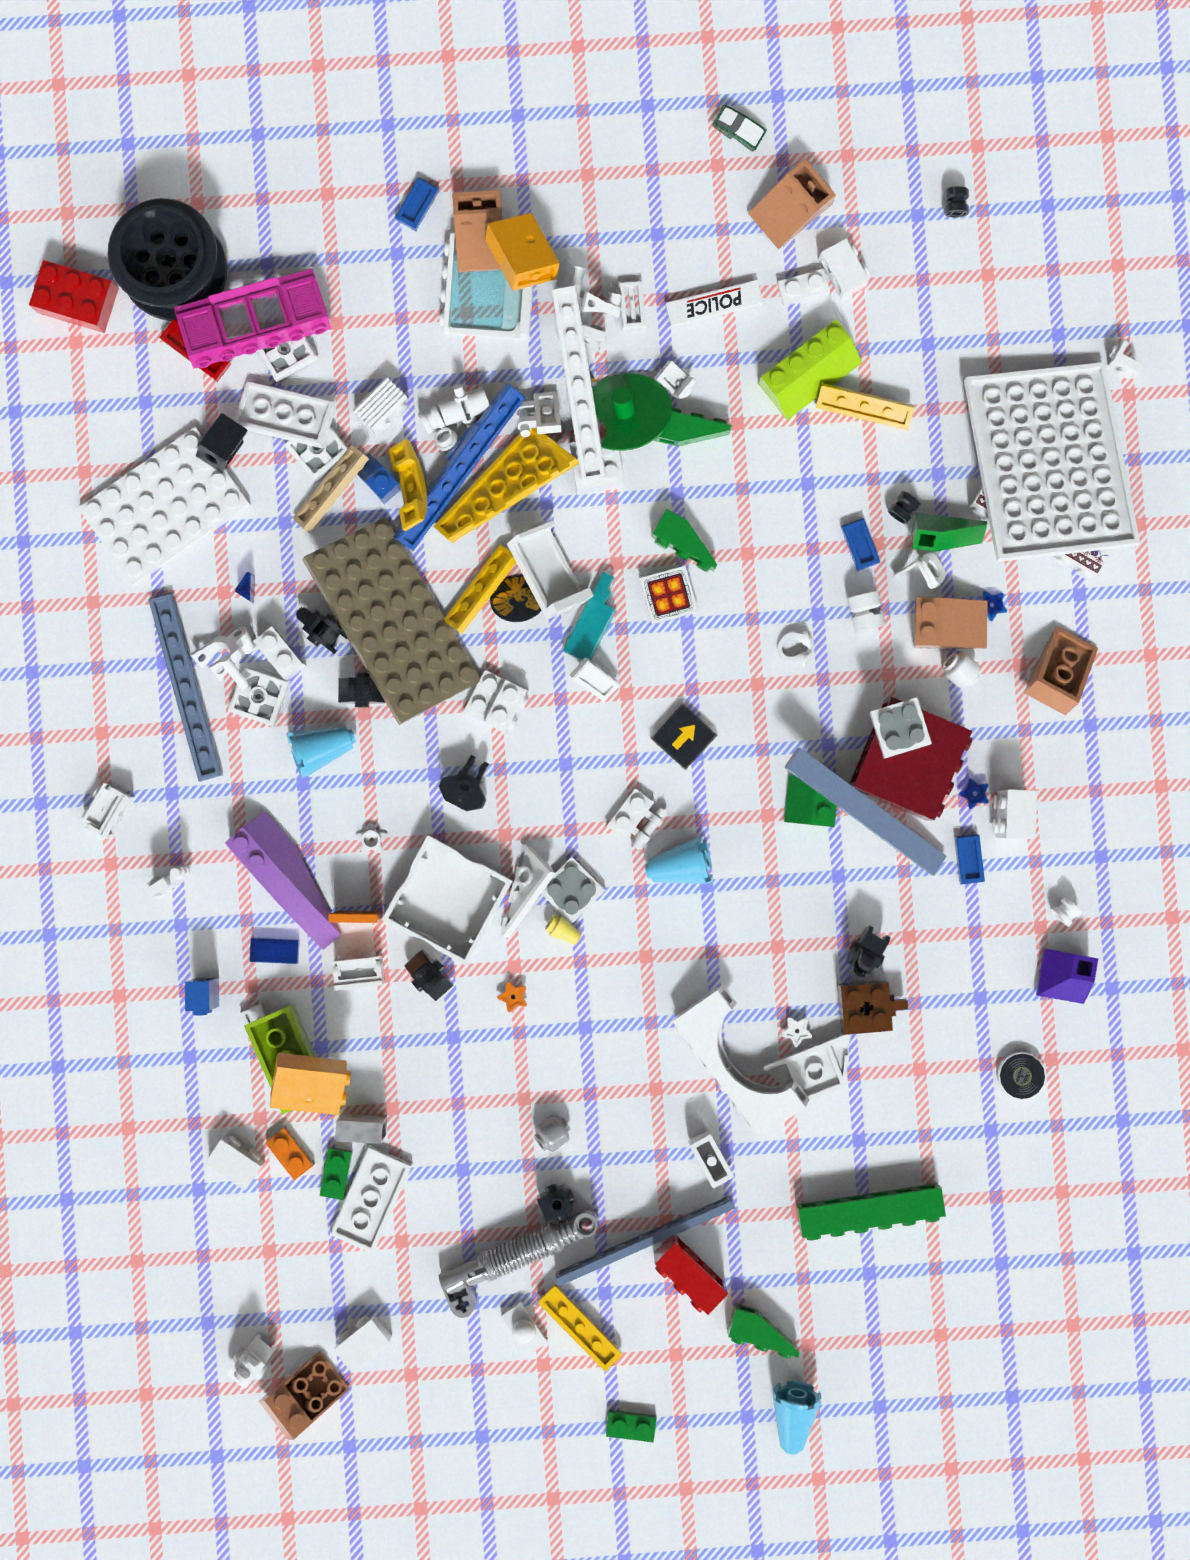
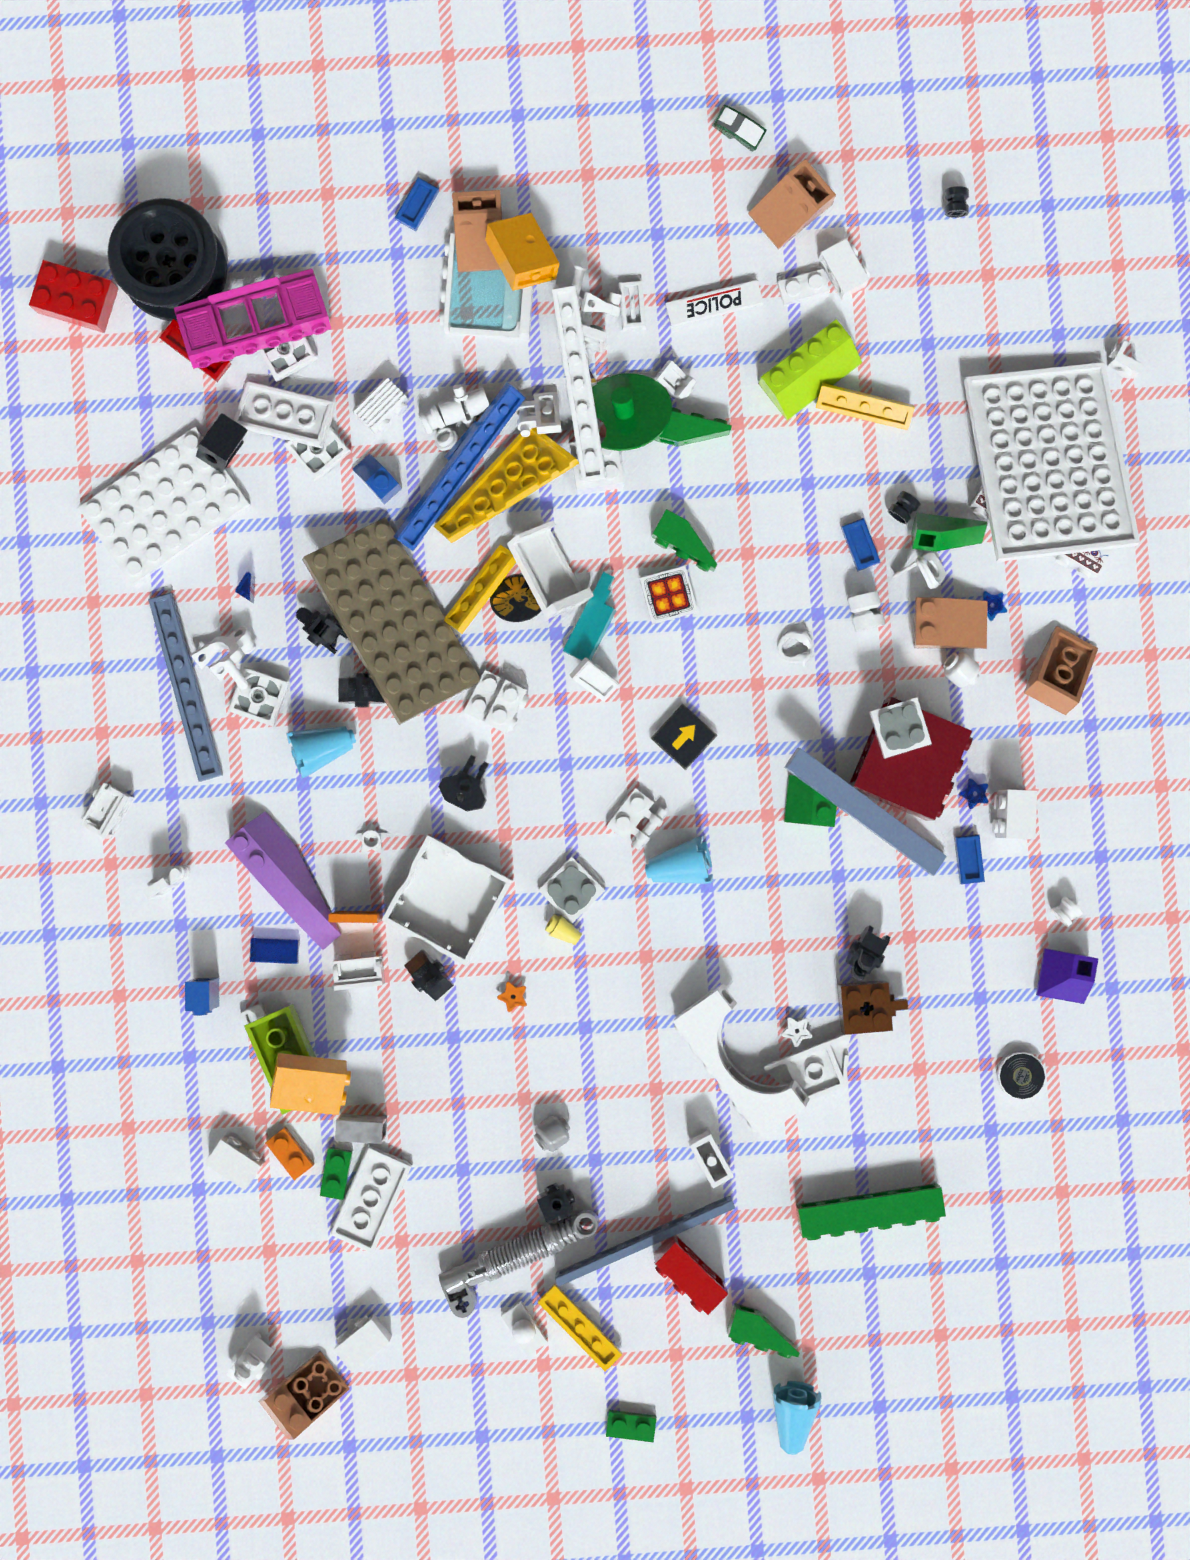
(279, 653): white brick -> none
(330, 488): tan plate -> none
(412, 484): yellow slope -> none
(527, 887): white wing -> none

